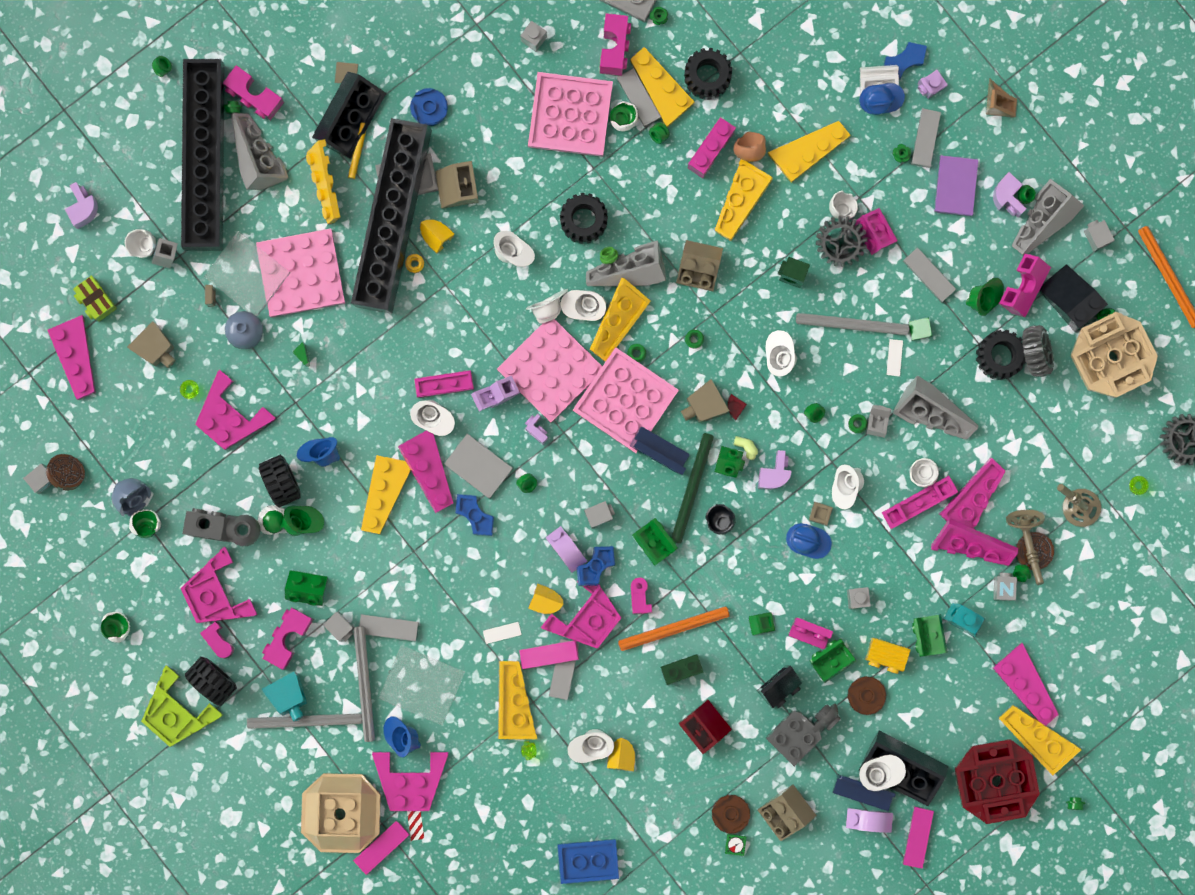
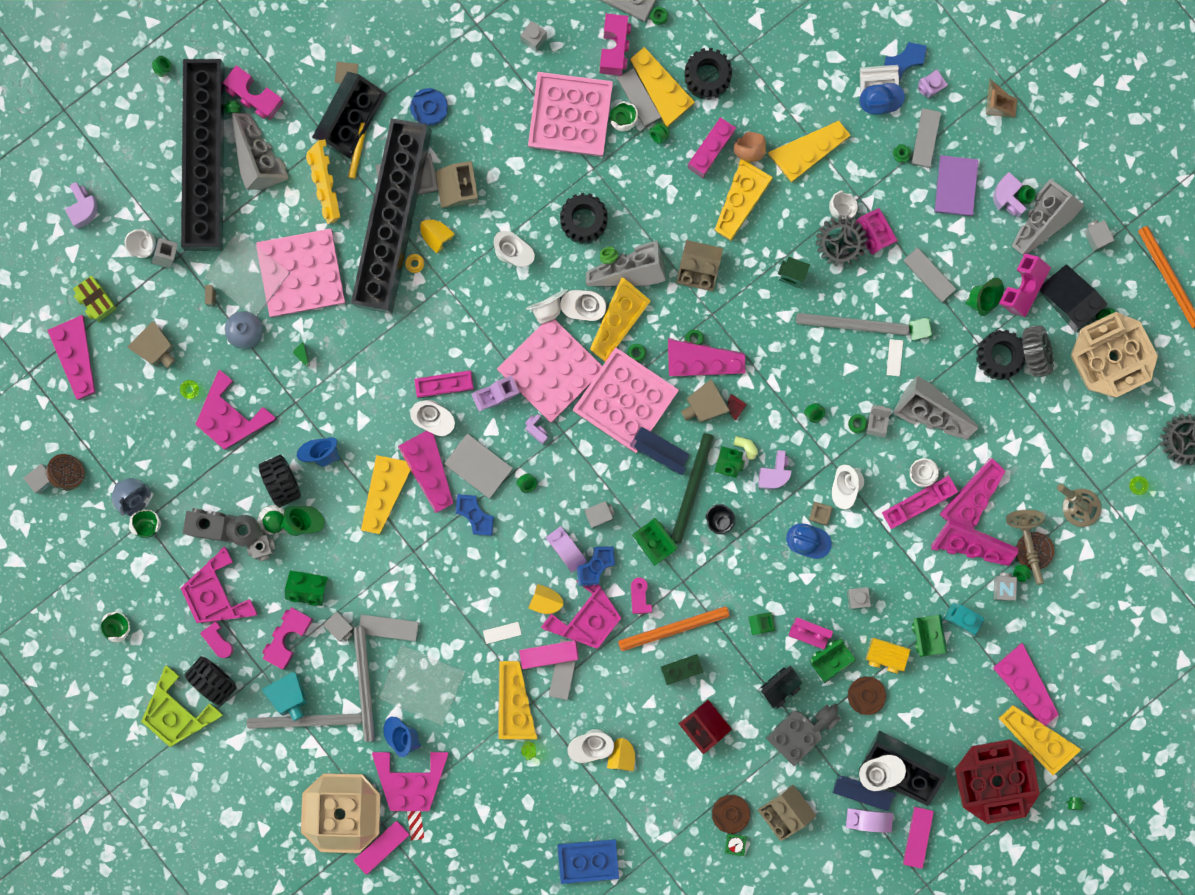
(266, 551): none -> light grey brick
(696, 359): none -> dark pink wing
(780, 353): white piece -> none

